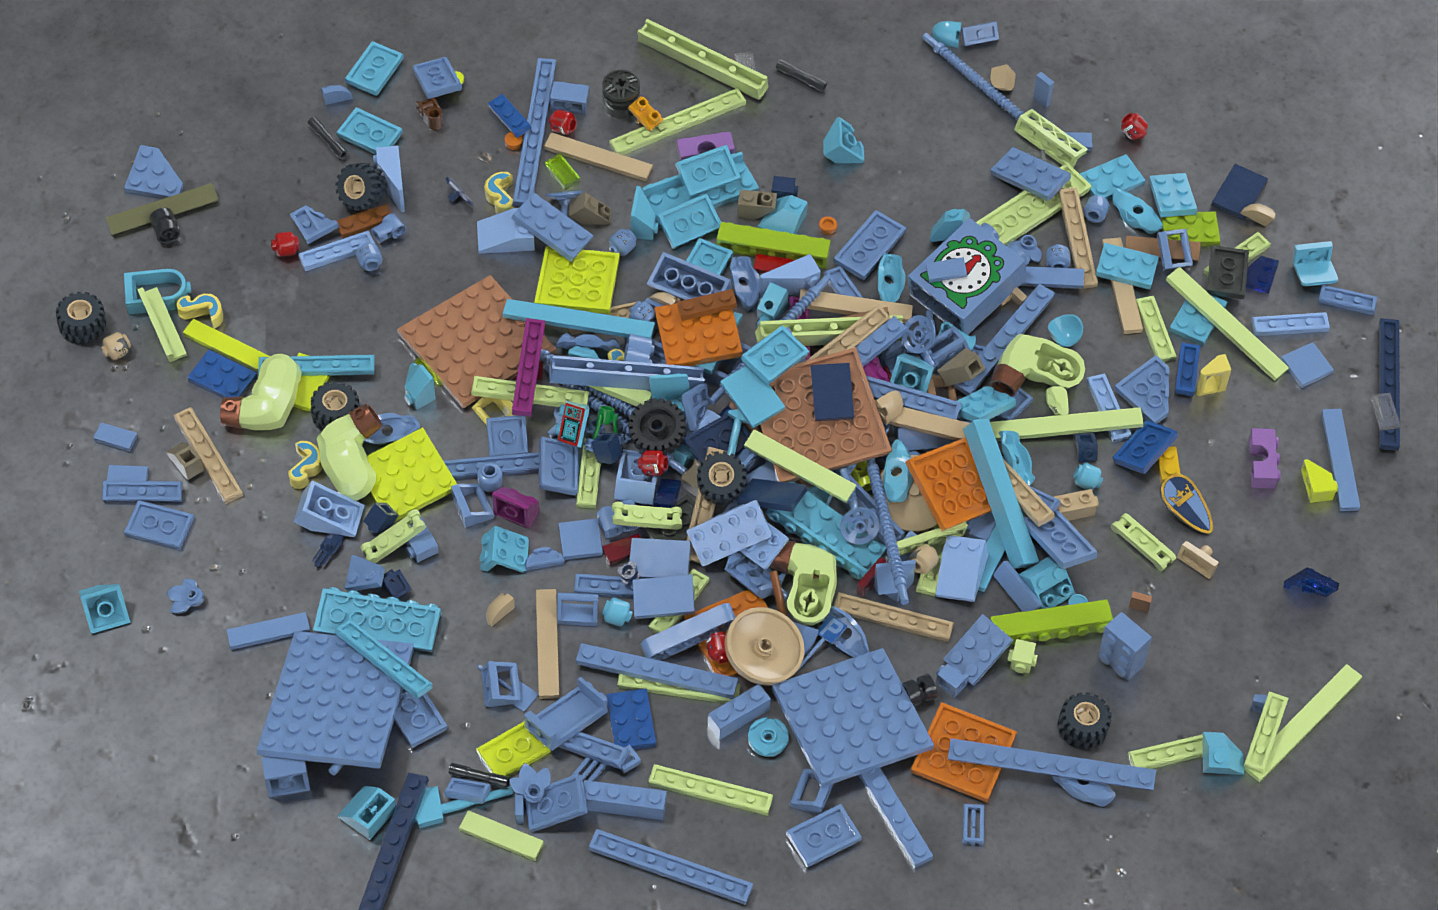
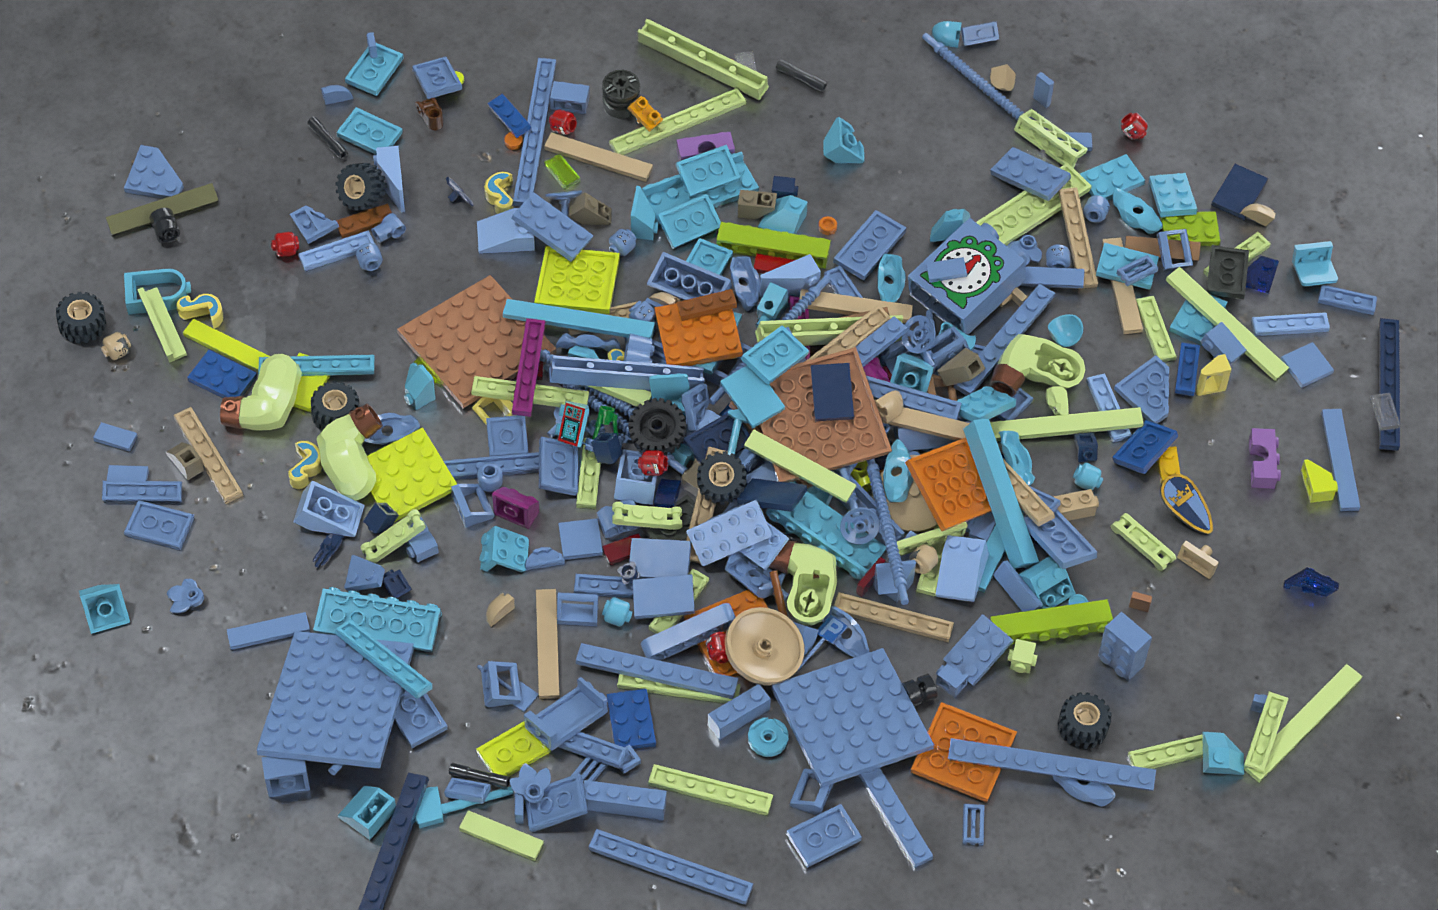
(371, 45): none -> medium blue tile
(1139, 273): none -> medium blue tile
(1222, 341): none -> medium blue brick

